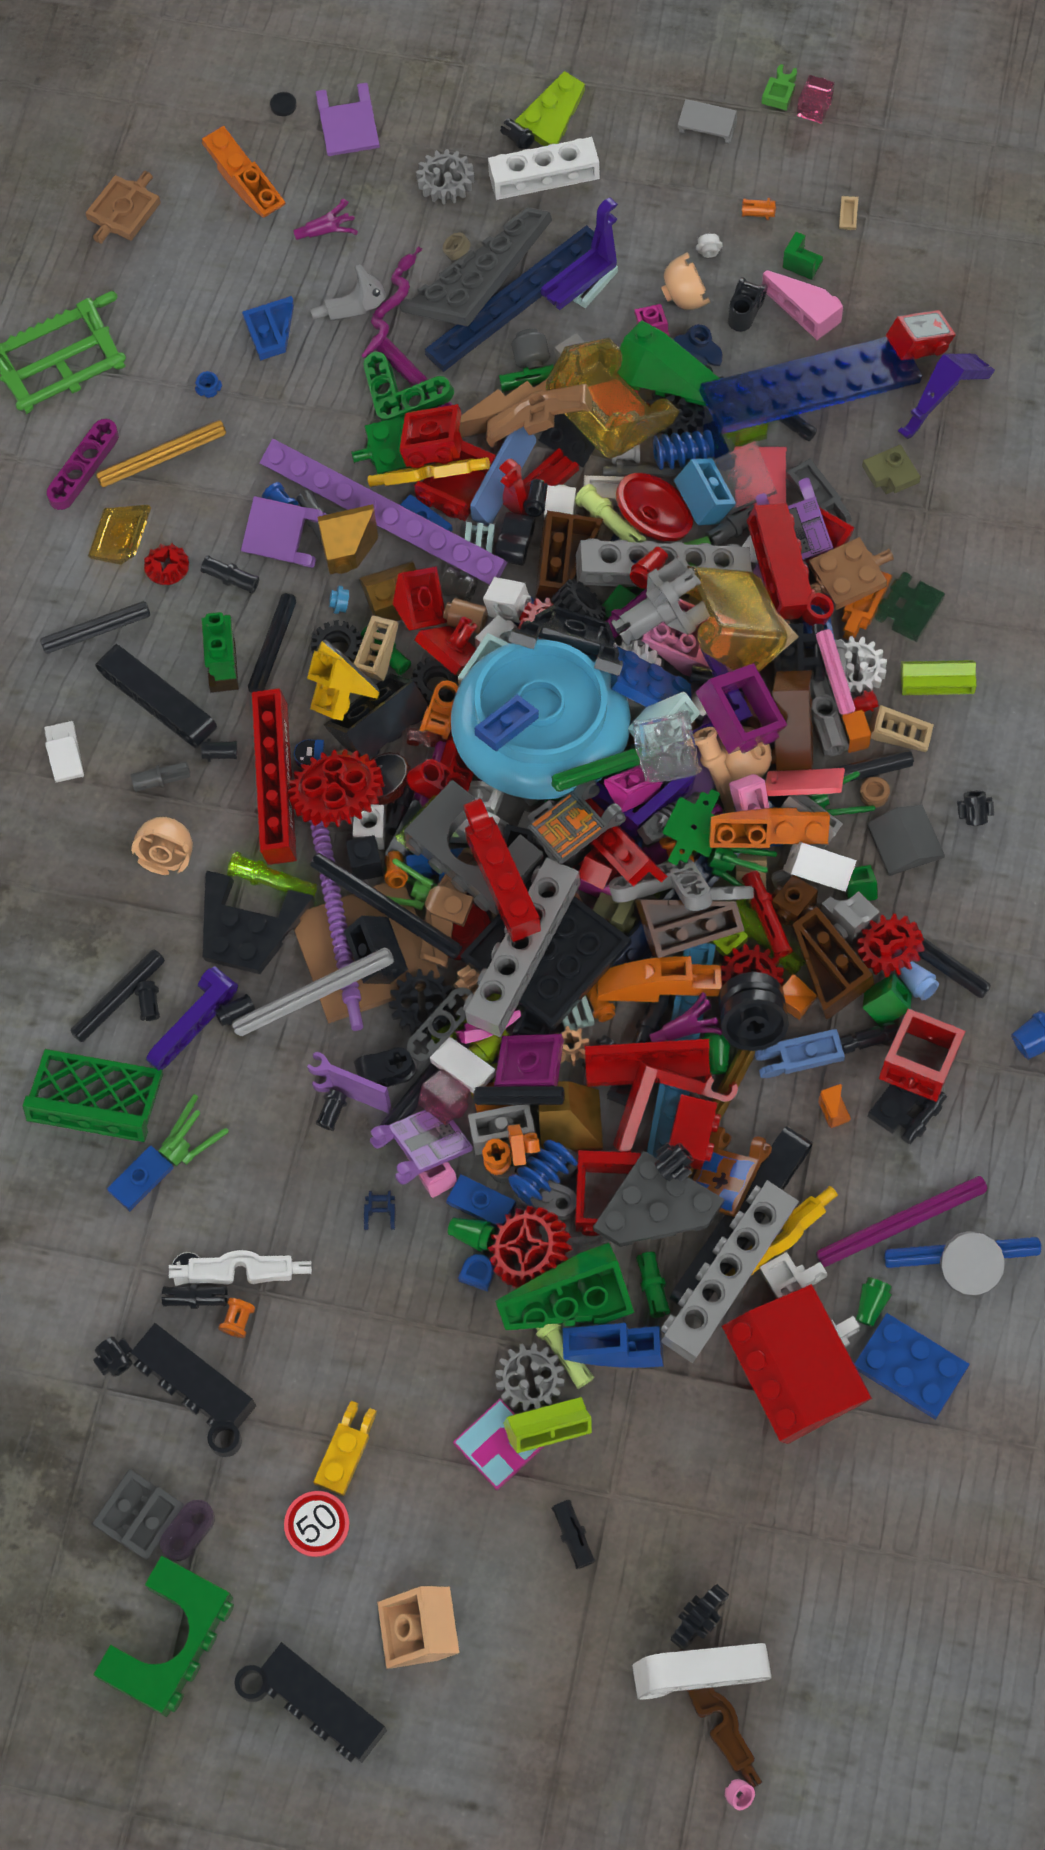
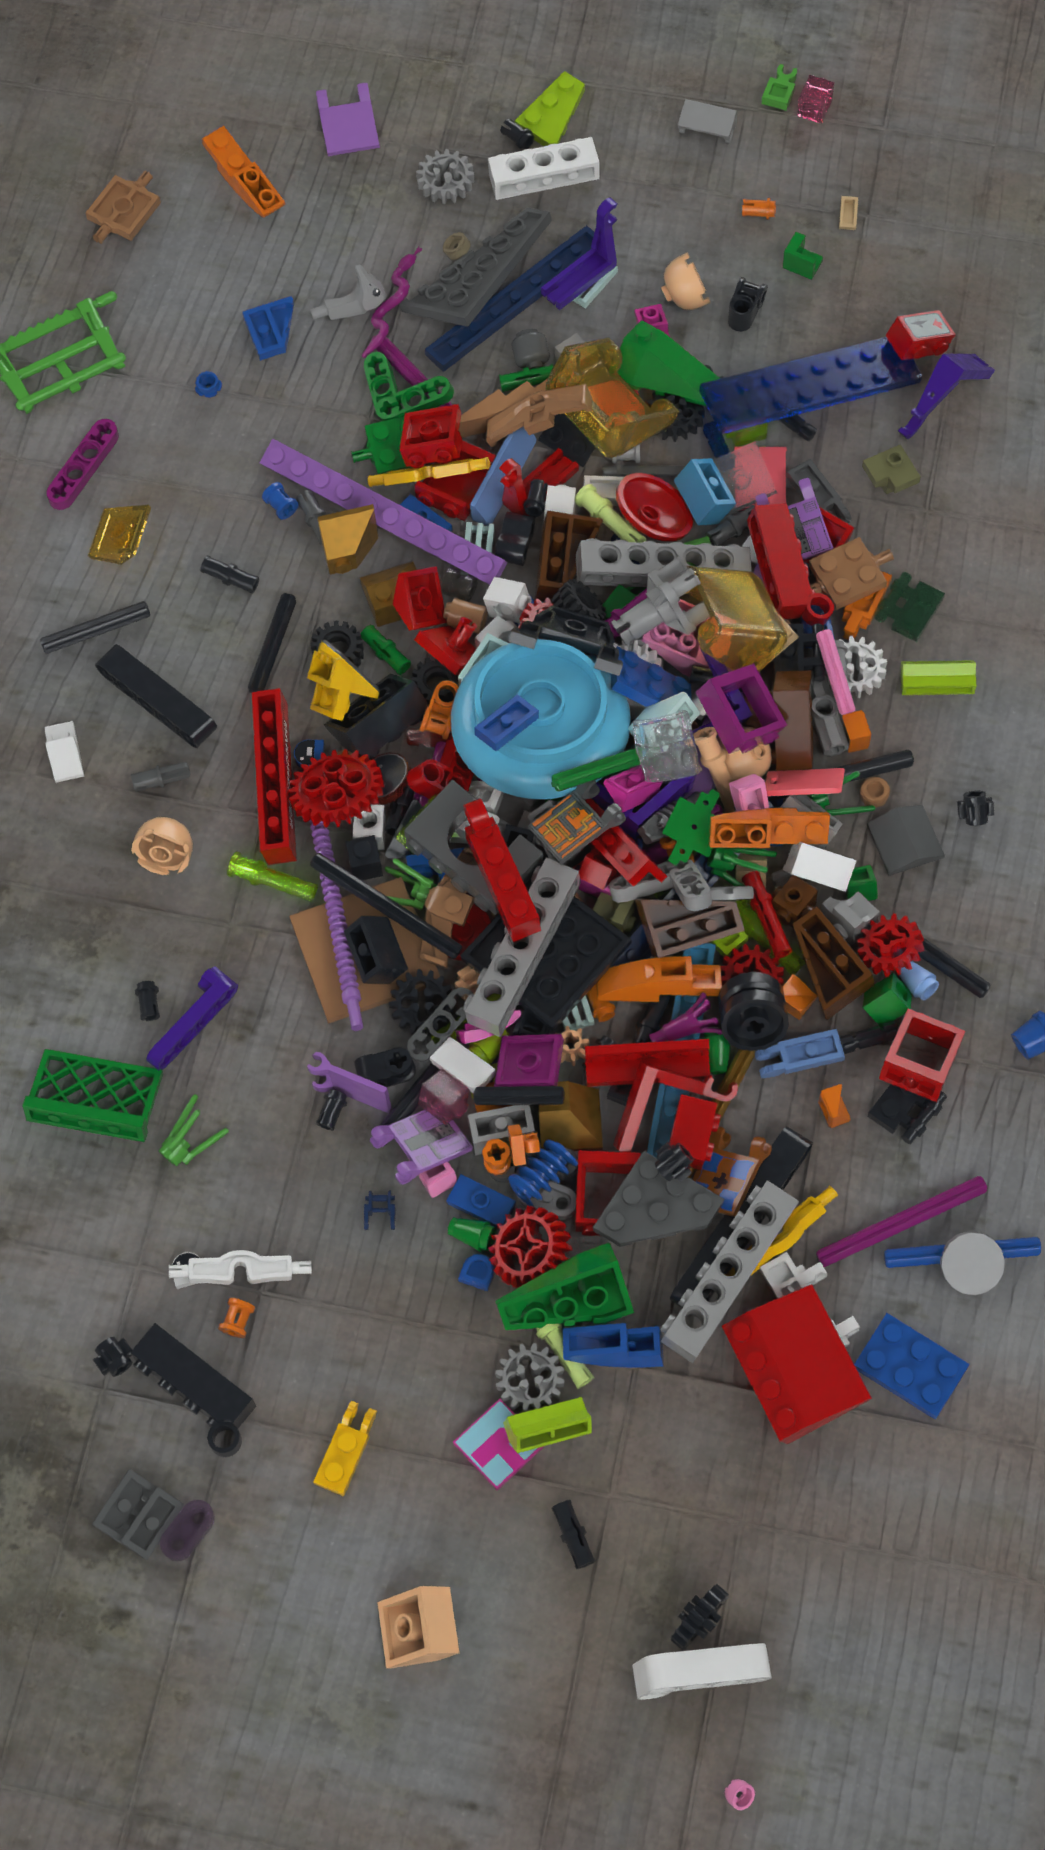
(117, 996): black axle -> none
(140, 1178): blue plate -> none
(161, 453): pearl gold axle -> none
(161, 1684): green arch -> none
(173, 572): red gear -> none
(194, 1296): black pin -> none
(218, 750): black pin -> none
(220, 652): green hips -> none
(234, 1010): black pin -> none
(241, 936): black wing -> none
(276, 530): medium lavender flag -> none
(283, 104): black piece -> none
(313, 991): light grey axle -> none
(316, 1524): piece -> none
(318, 1700): black hinge -> none
(326, 224): magenta piece -> none
(339, 600): dark azure plate -> none
(382, 660): tan slope -> none
(394, 876): orange pin -> none
(653, 560): red cone -> none
(653, 1284): green pin -> none
(682, 448): blue piece -> none
(705, 350): dark blue plate -> none
(709, 245): white plate -> none
(726, 1733): reddish brown piece -> none
(805, 303): bright pink slope -> none
(866, 701): red pin -> none
(872, 1300): green cone -> none
(897, 738): tan slope -> none

